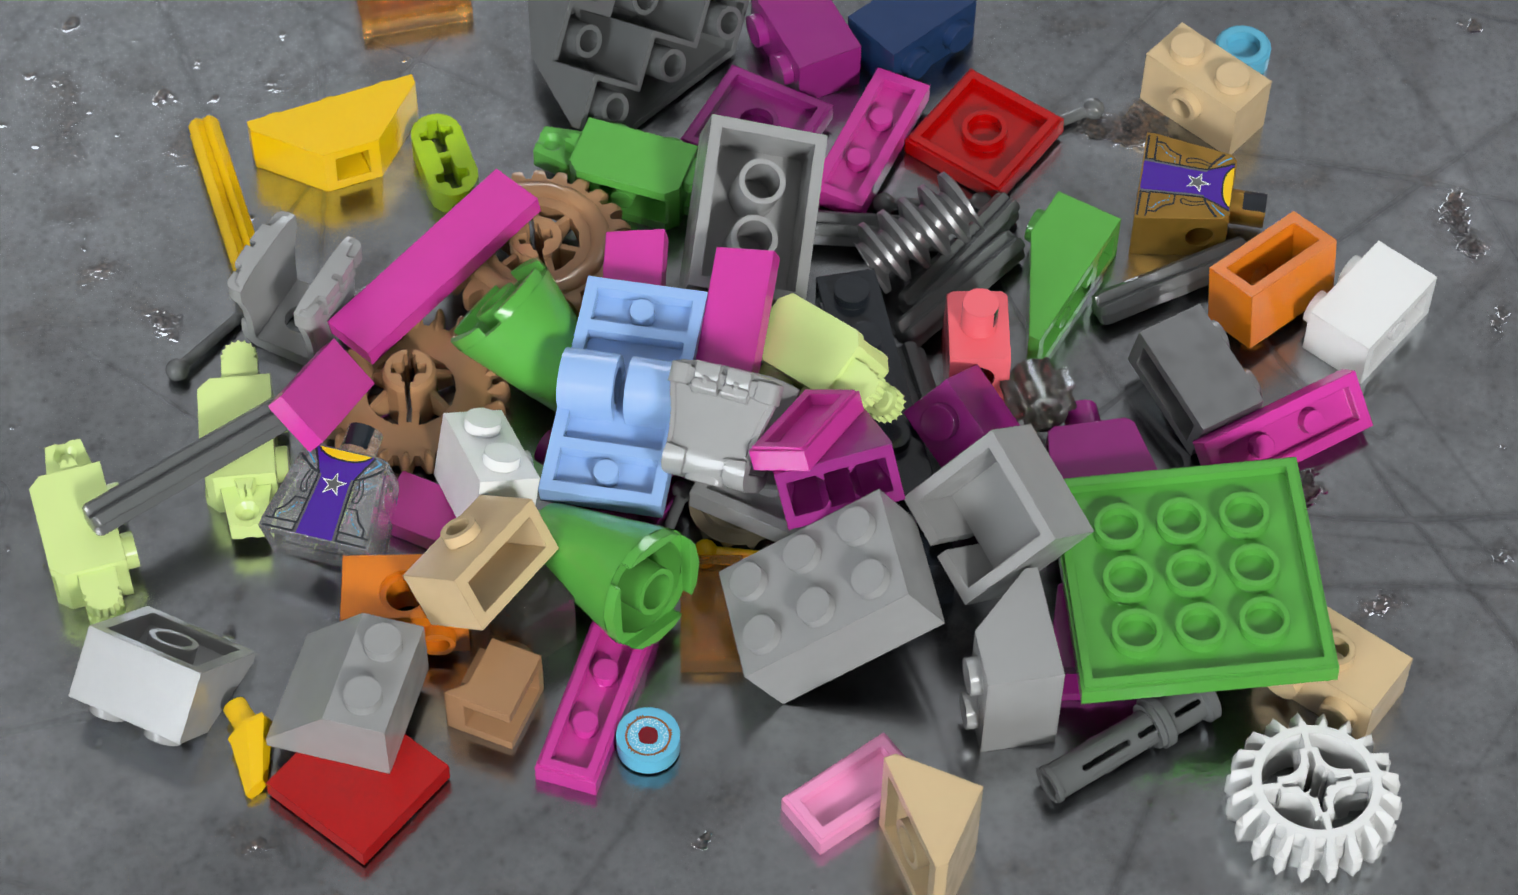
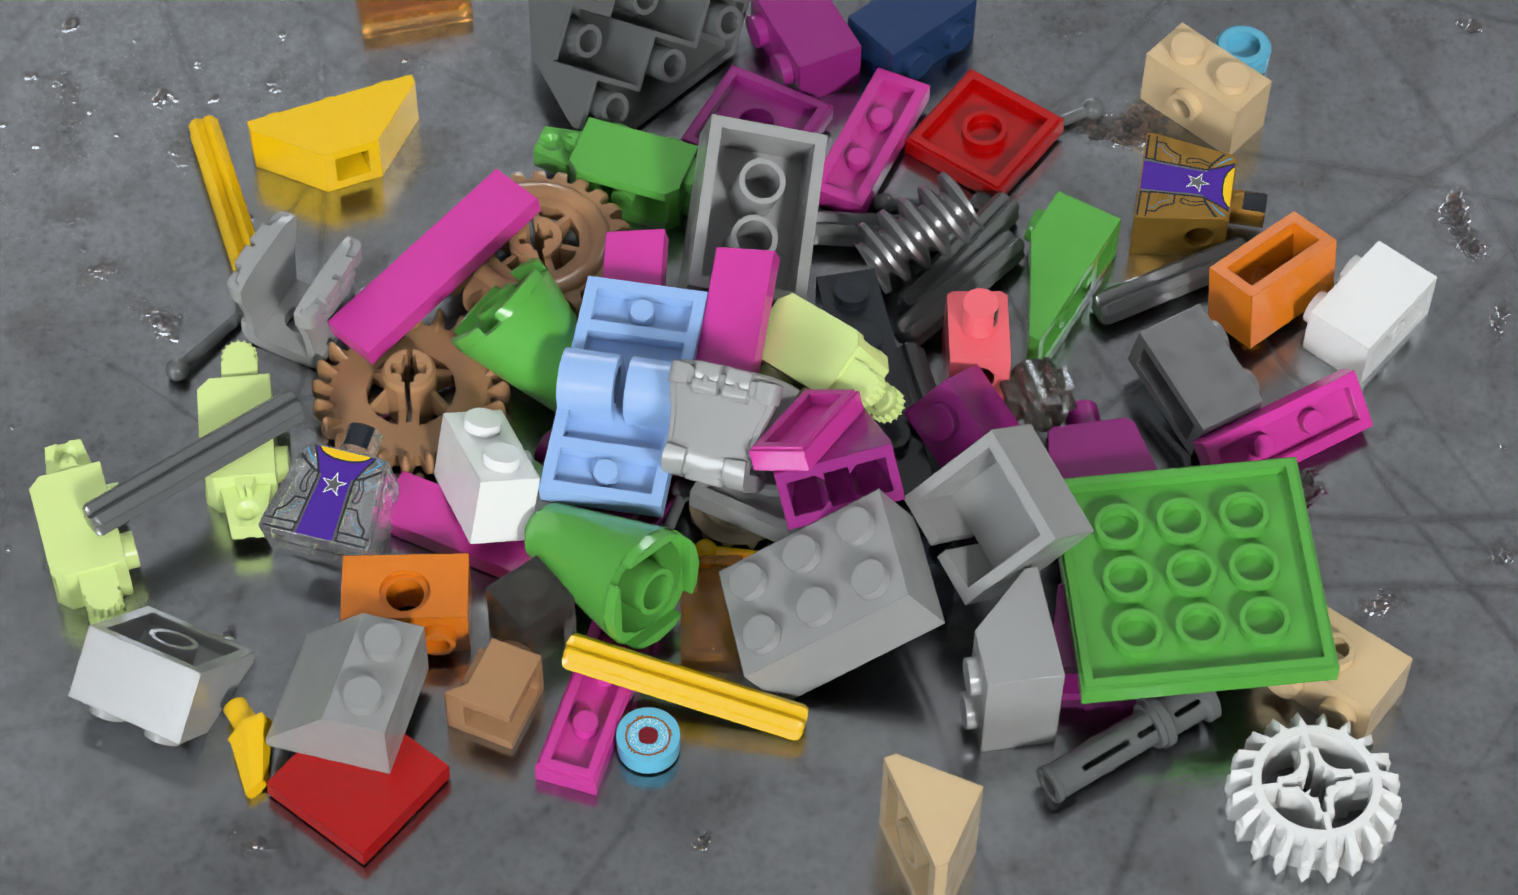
(321, 395): dark pink tile -> none
(434, 165): lime beam -> none
(481, 561): tan brick -> none
(685, 686): none -> yellow axle
(841, 796): bright pink tile -> none

